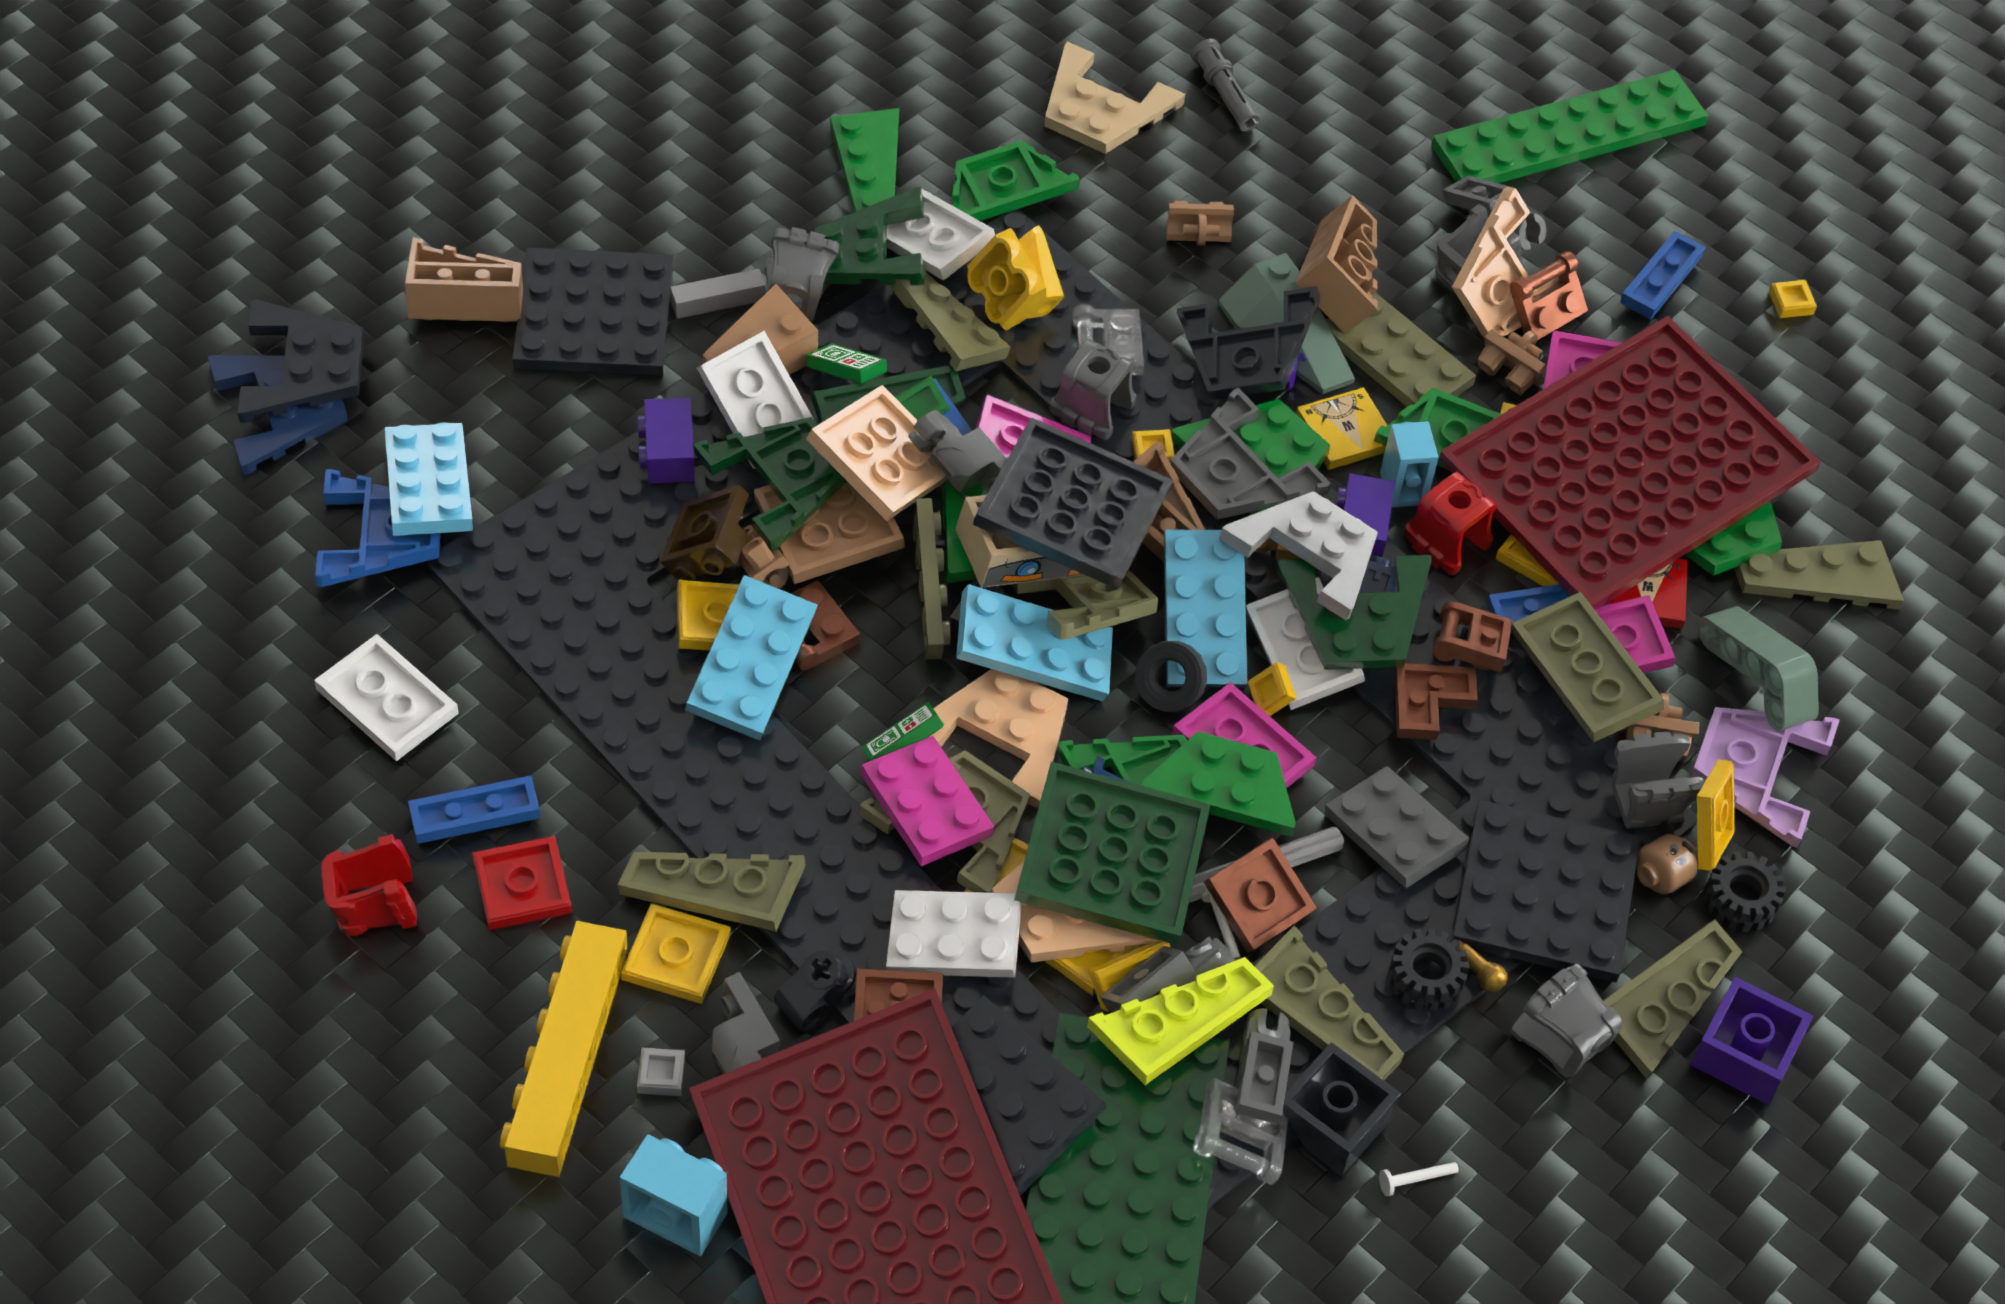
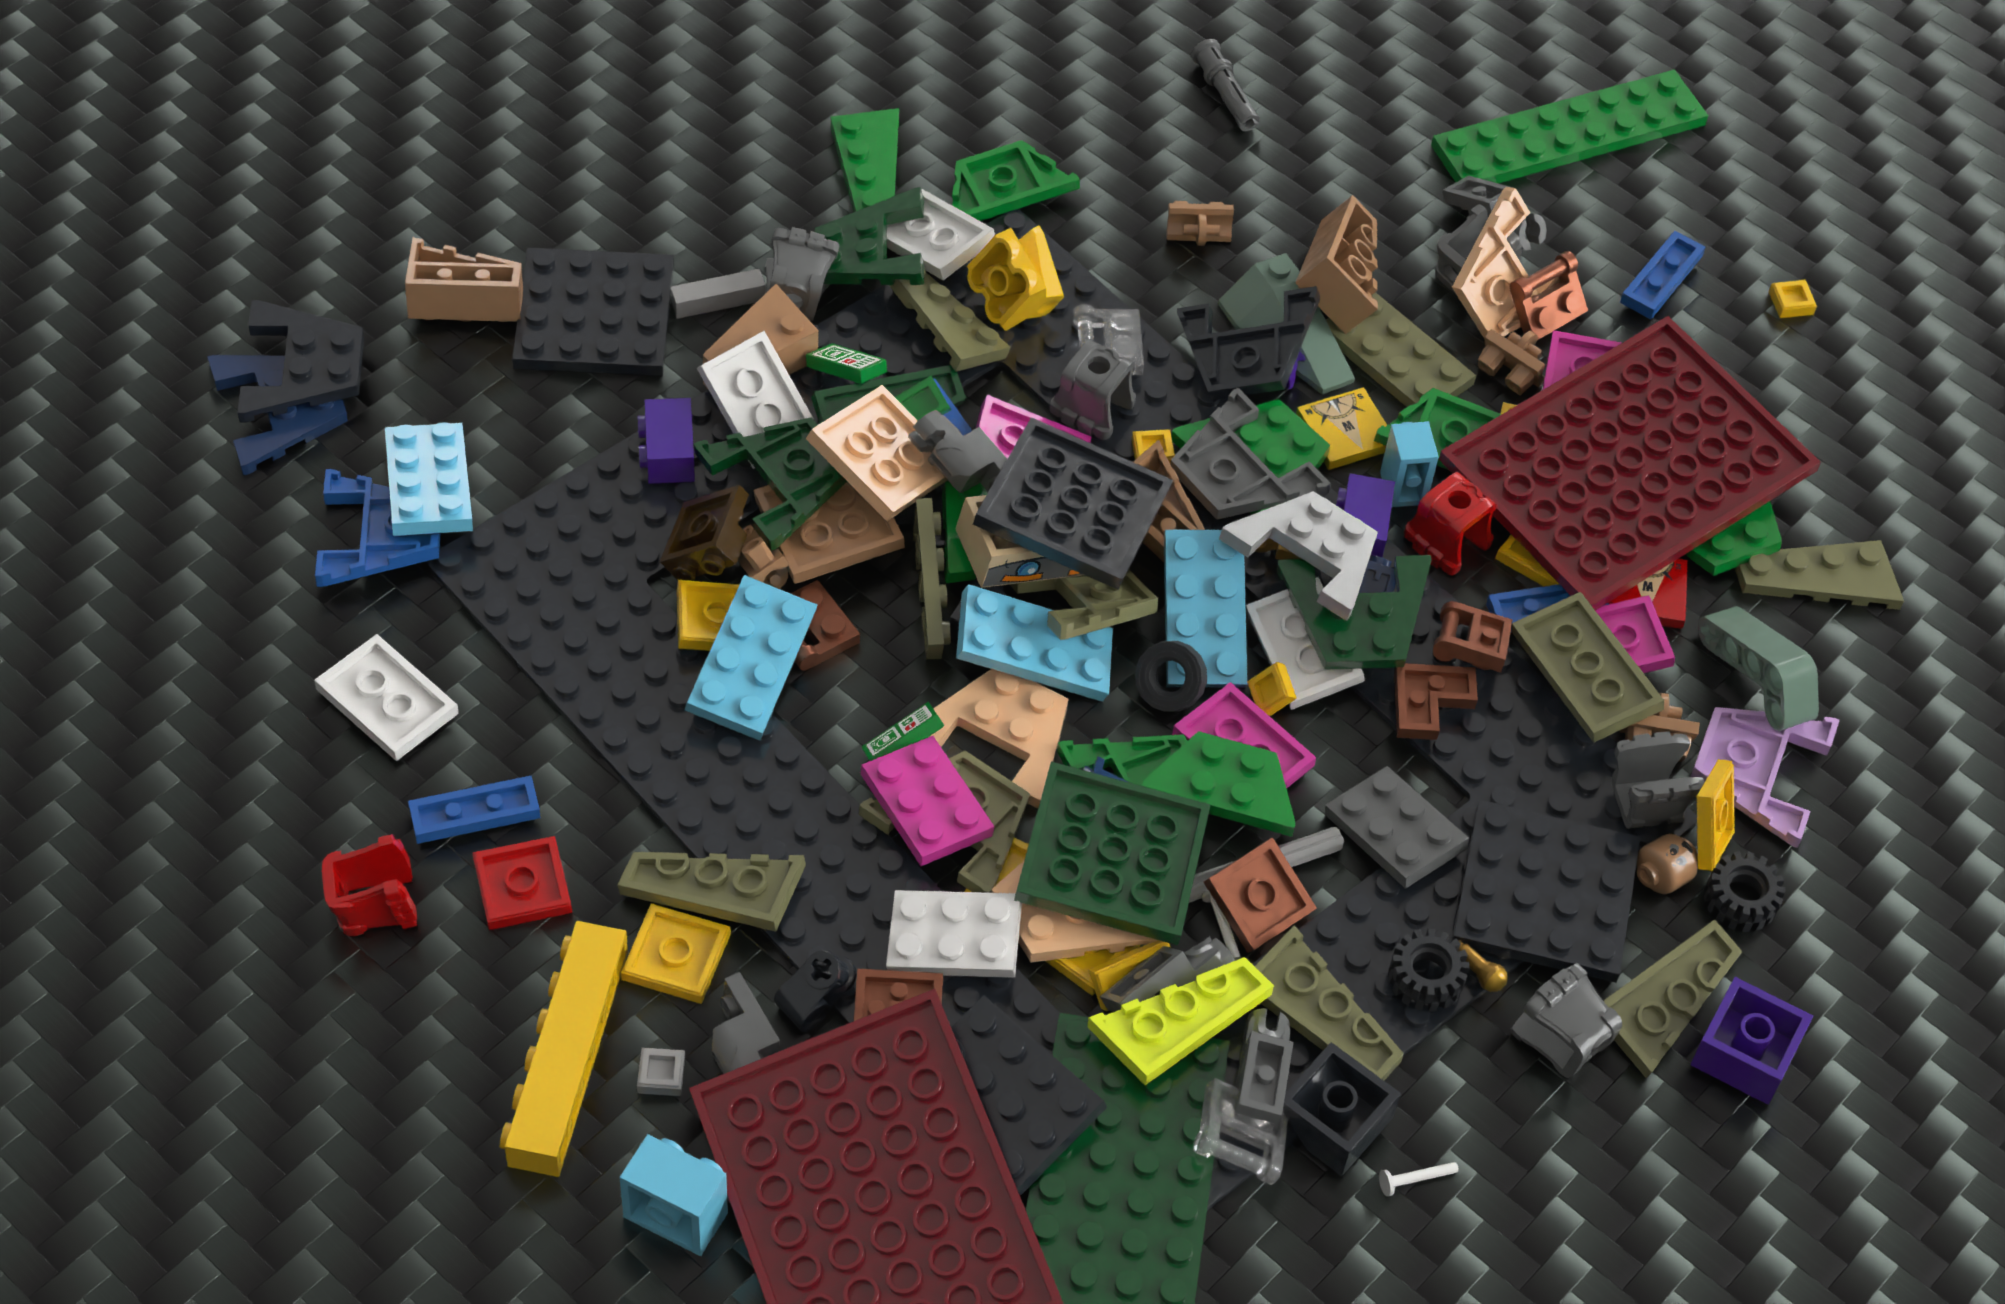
(1096, 113): tan wing -> none

